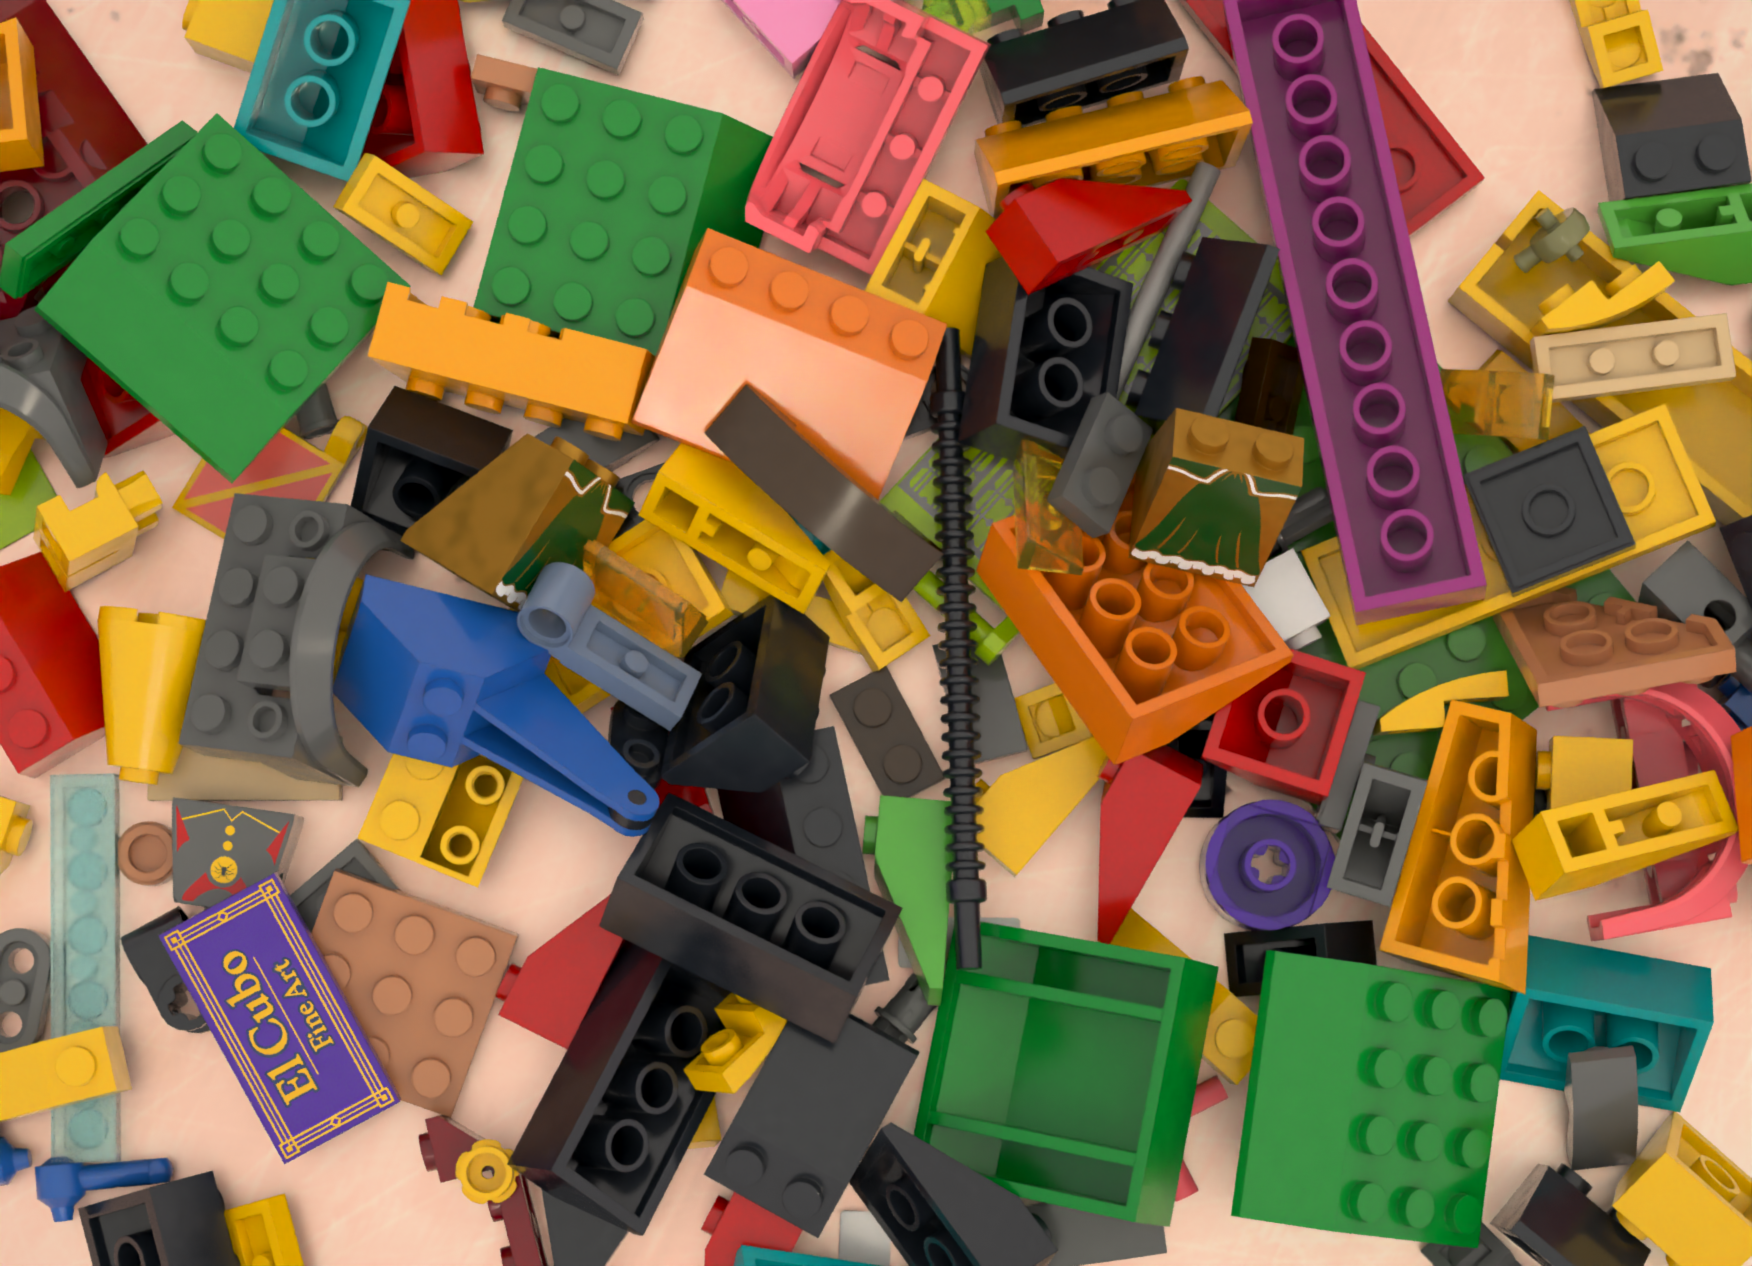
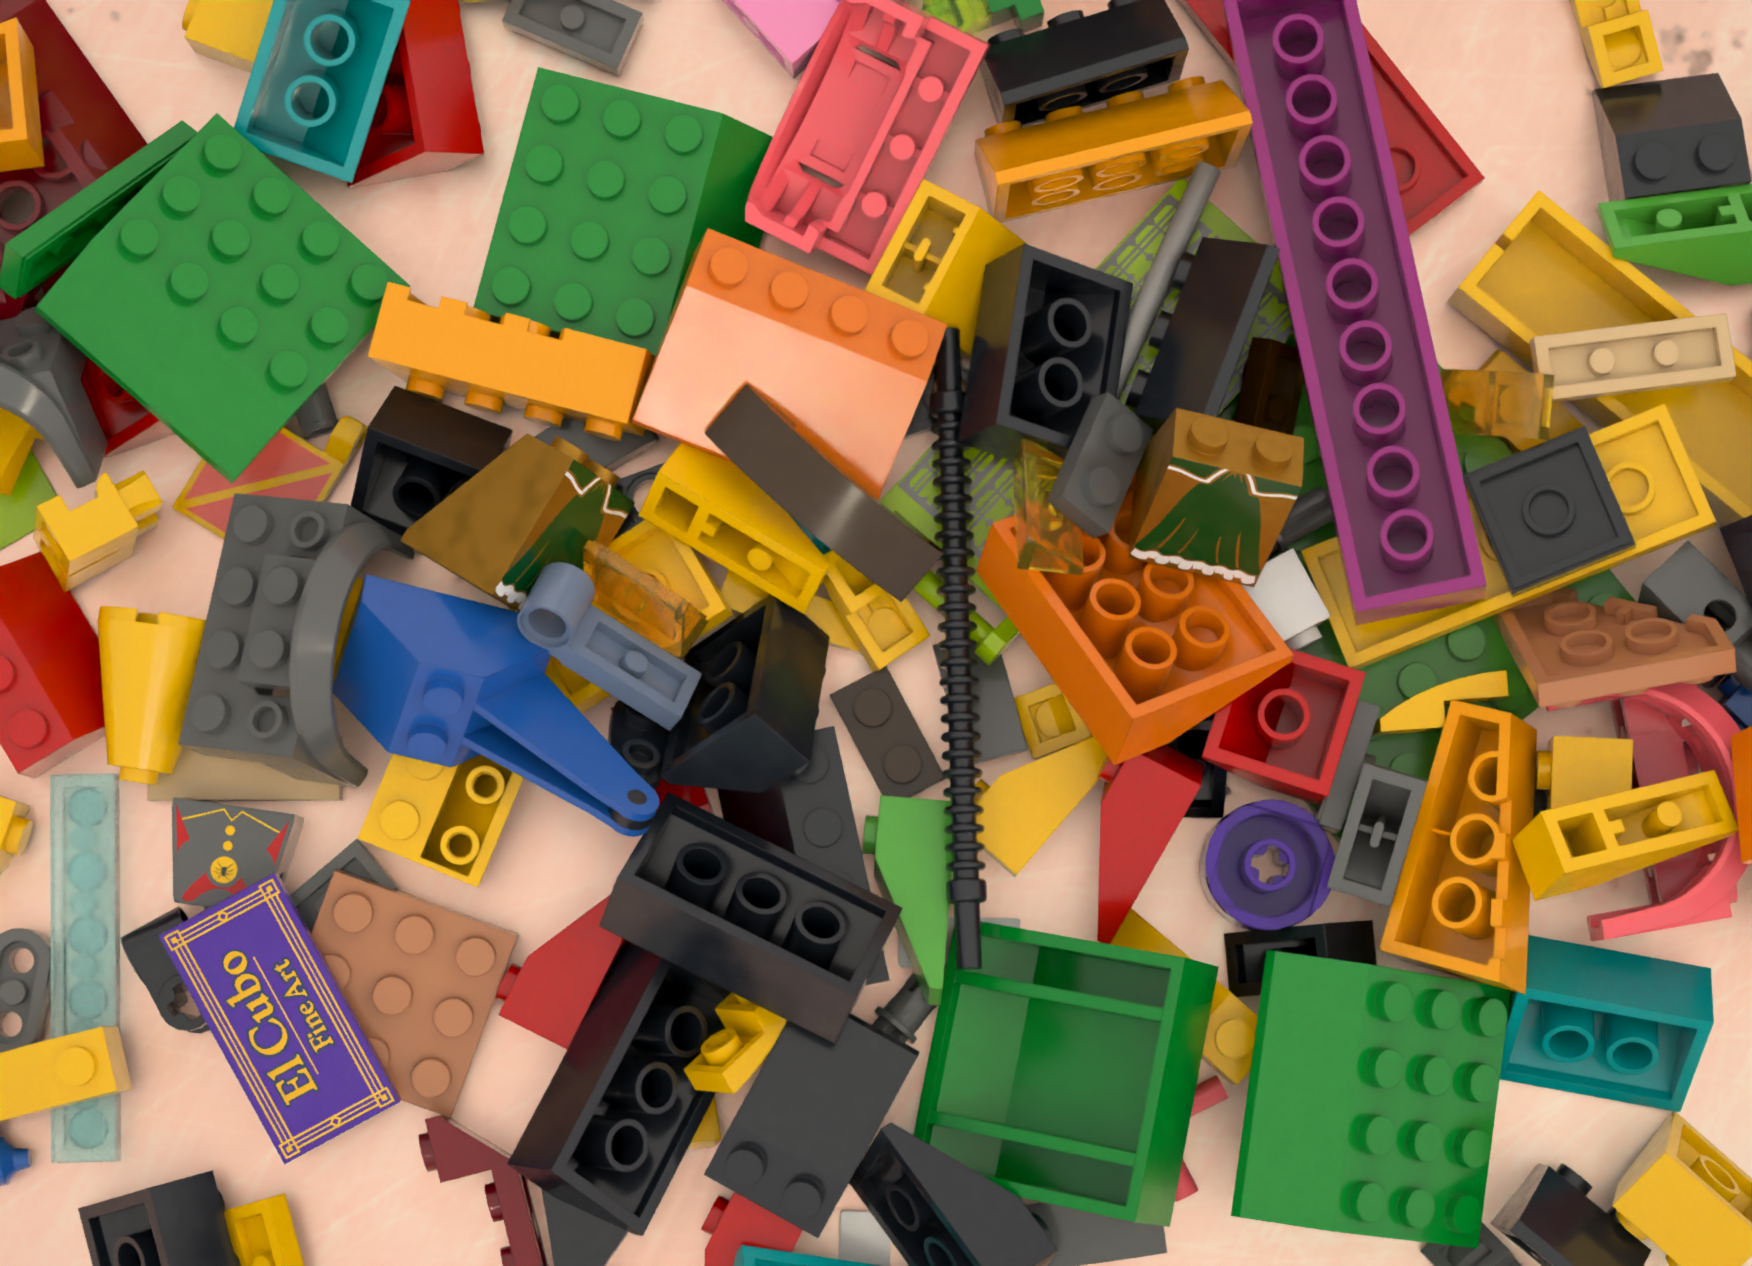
(65, 1184): blue piece -> none
(146, 853): nougat tile -> none
(403, 214): yellow plate -> none
(475, 1185): yellow plate -> none
(503, 82): nougat plate -> none
(1077, 224): red slope -> none
(1554, 239): olive piece -> none
(1590, 309): yellow slope -> none
(1602, 1107): dark grey slope -> none

